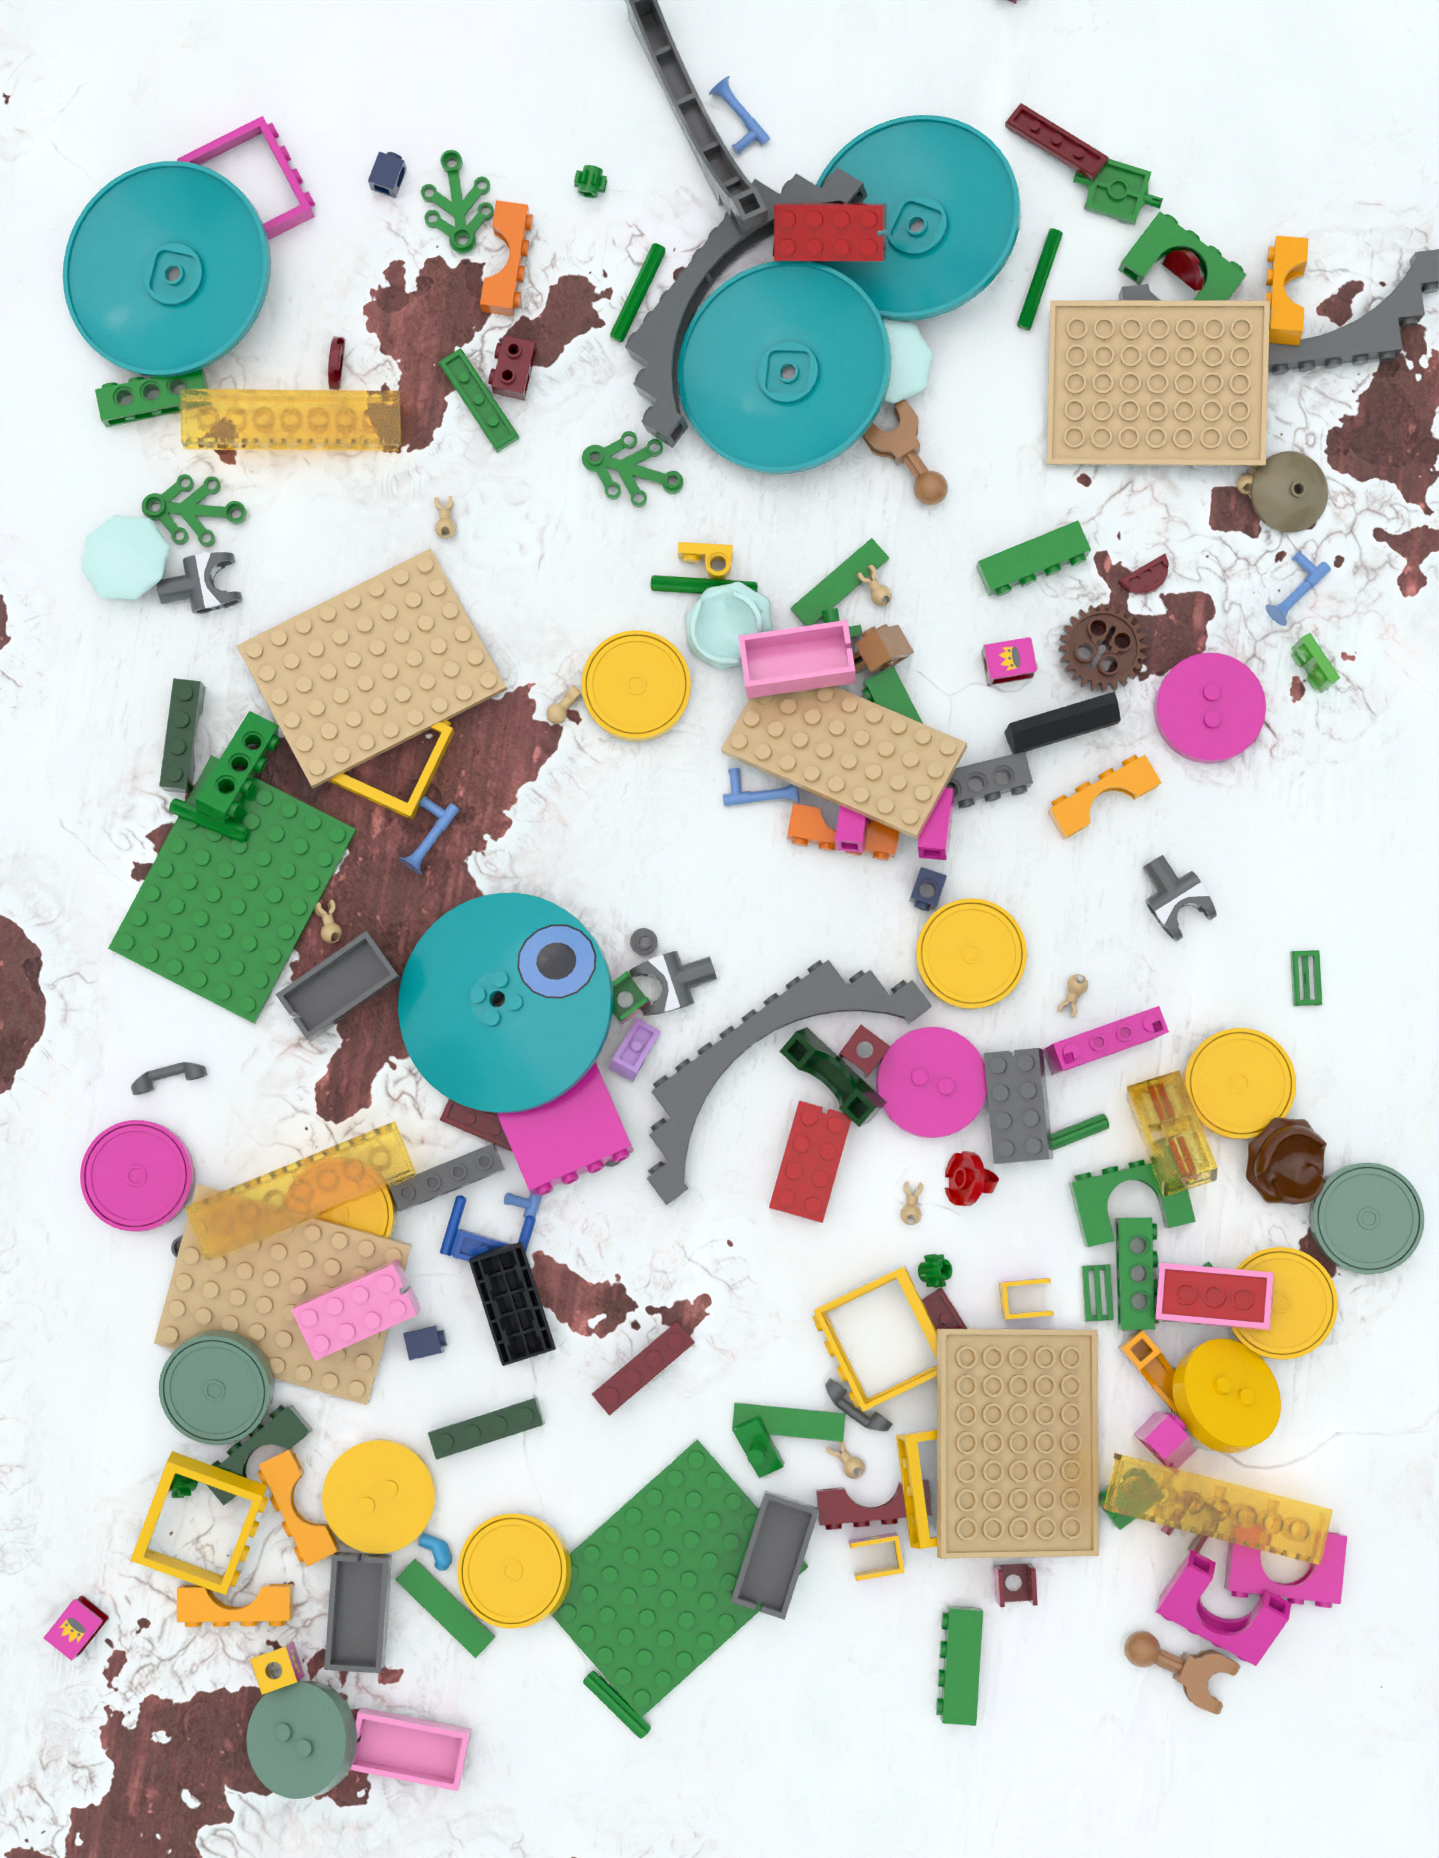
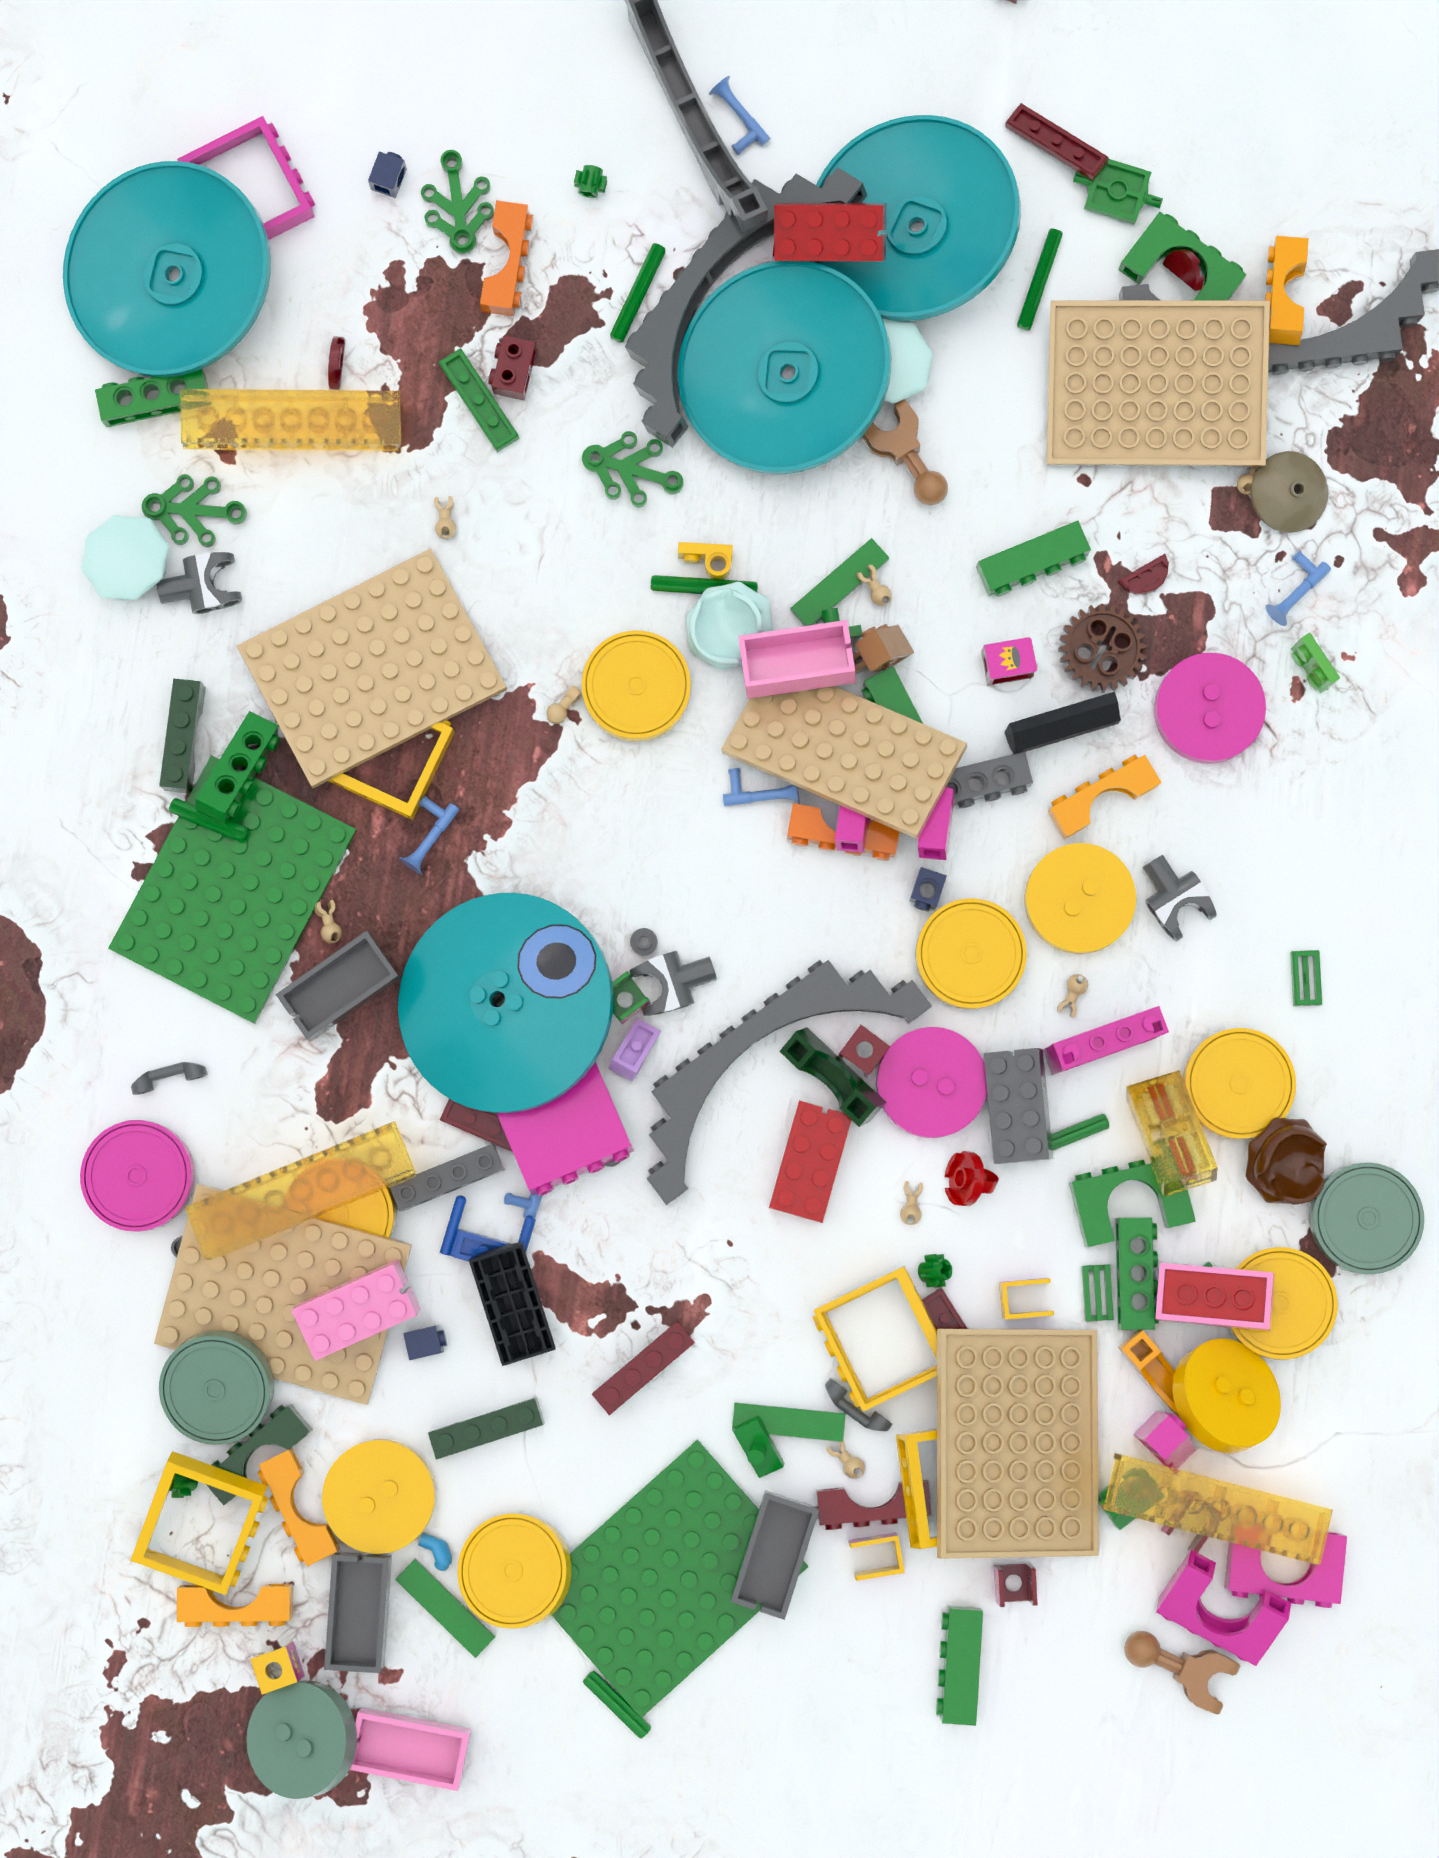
(76, 1627): dark pink piece -> none
(1080, 898): none -> yellow brick

